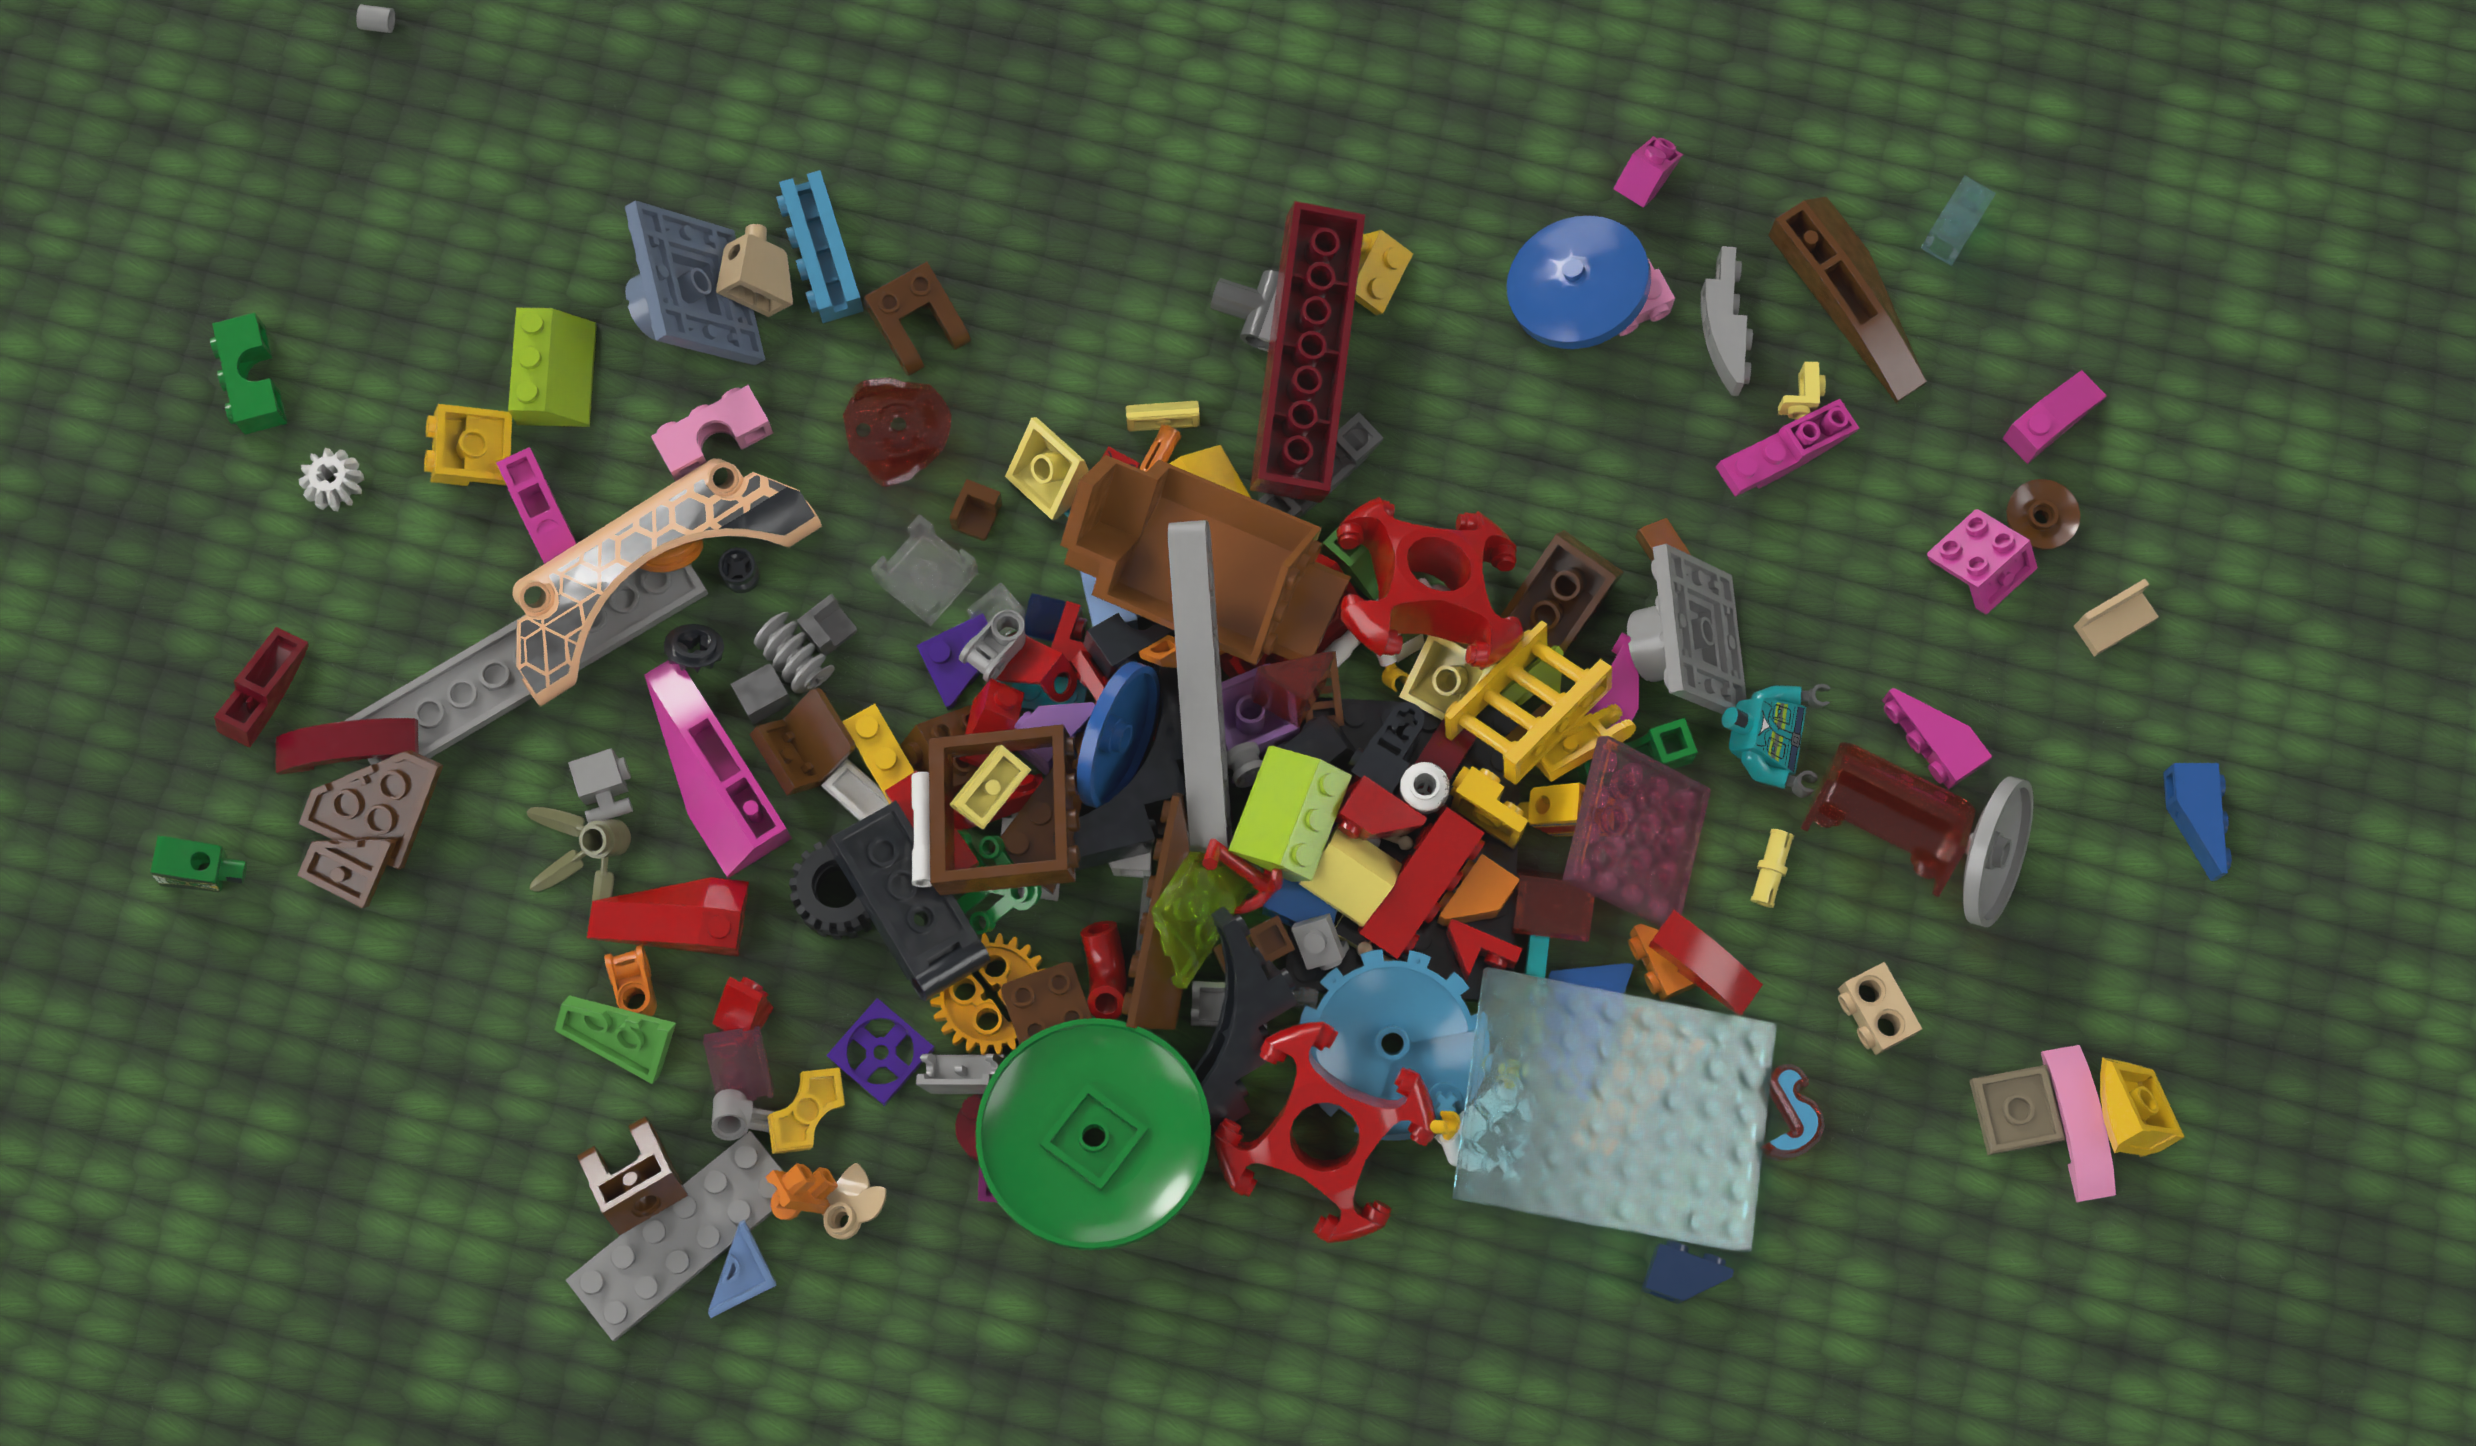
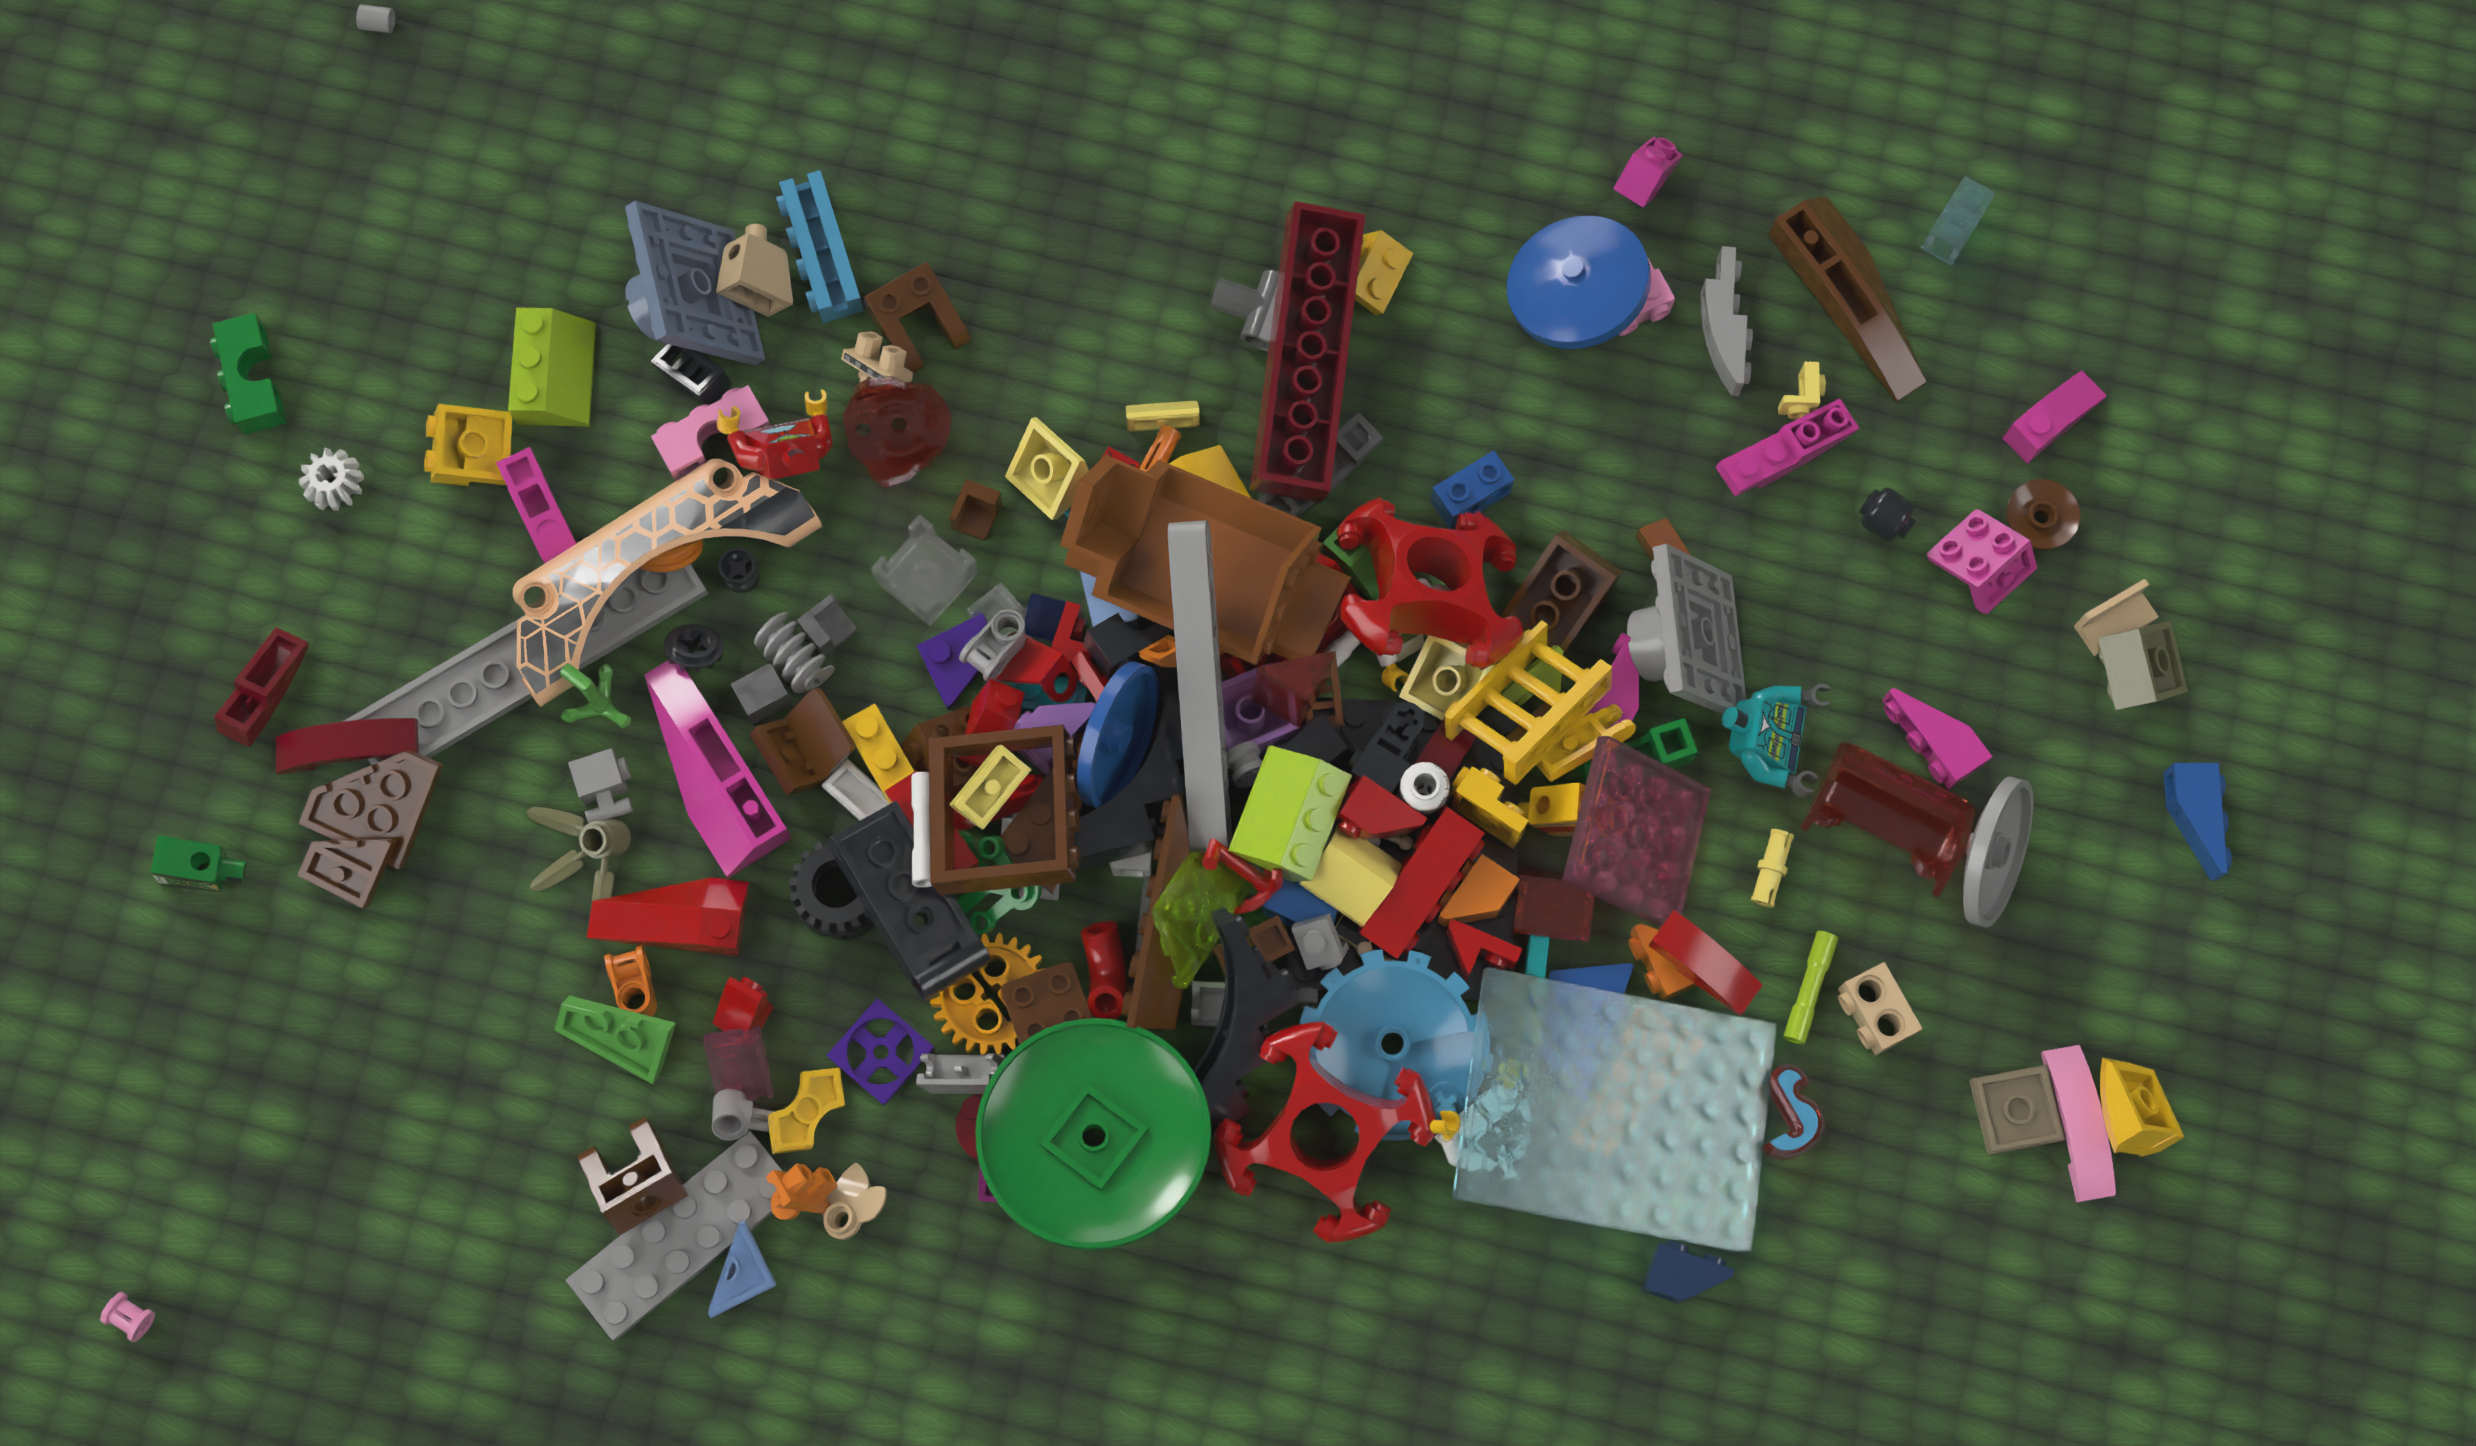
(120, 1306): none -> bright pink bush
(598, 697): none -> bright green piece
(707, 387): none -> black slope
(783, 447): none -> red torso
(873, 363): none -> tan hips
(1472, 489): none -> blue brick
(1817, 965): none -> lime piece
(1887, 514): none -> black head
(2142, 665): none -> slope

